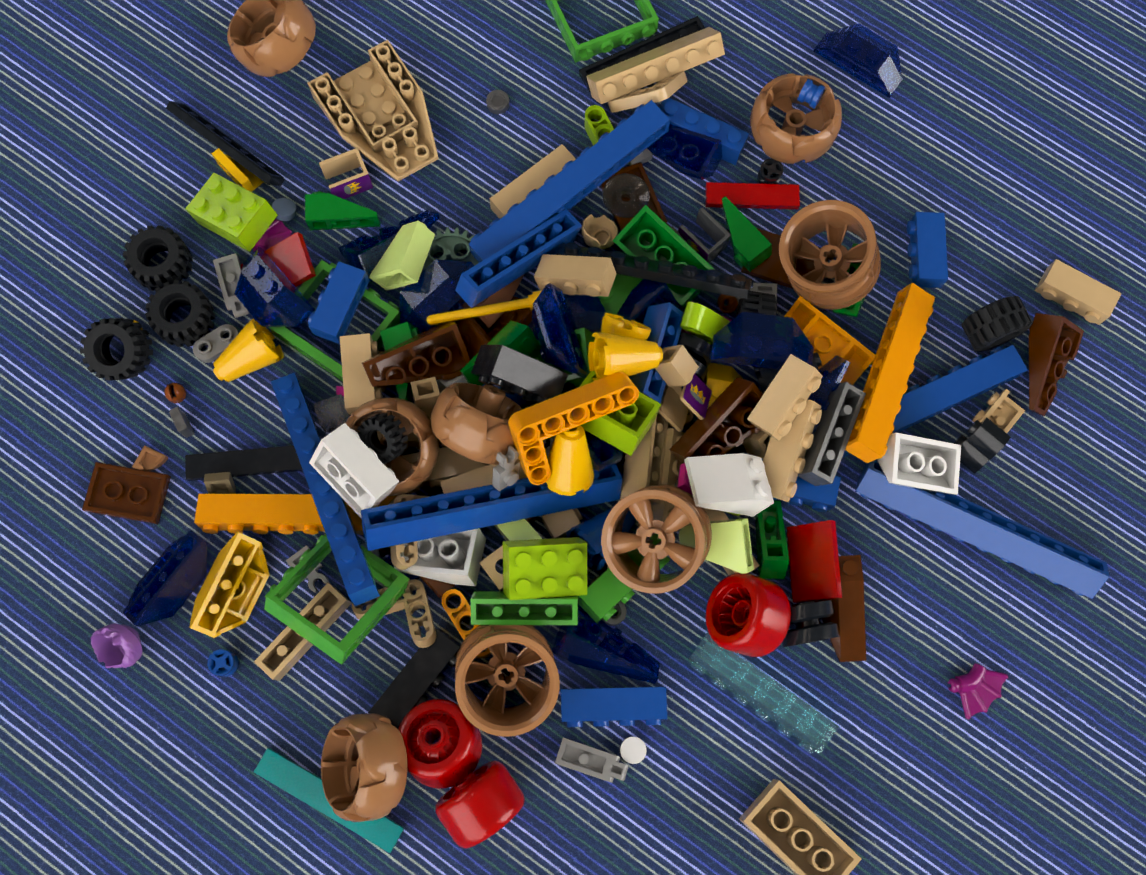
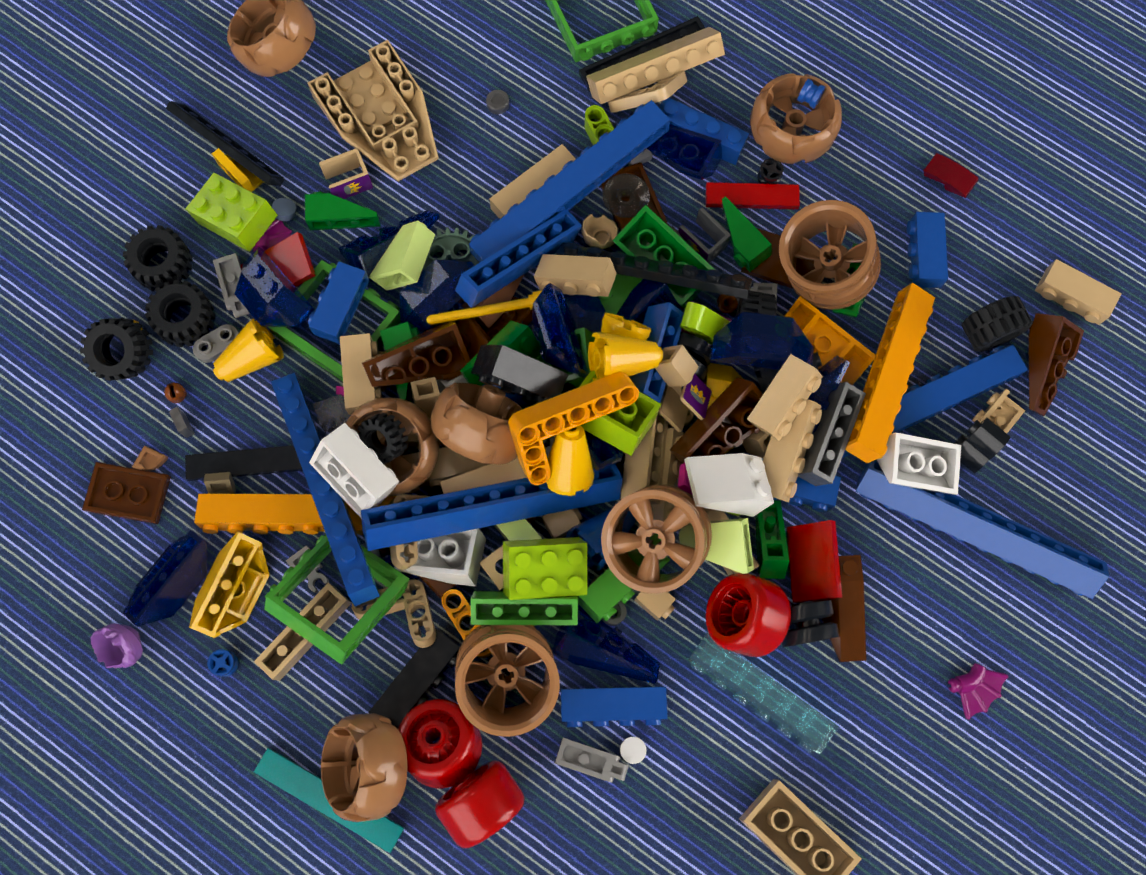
(508, 469): light grey plate -> none
(656, 604): none -> tan brick
(863, 56): clear blue wedge -> none
(951, 174): none -> dark red slope

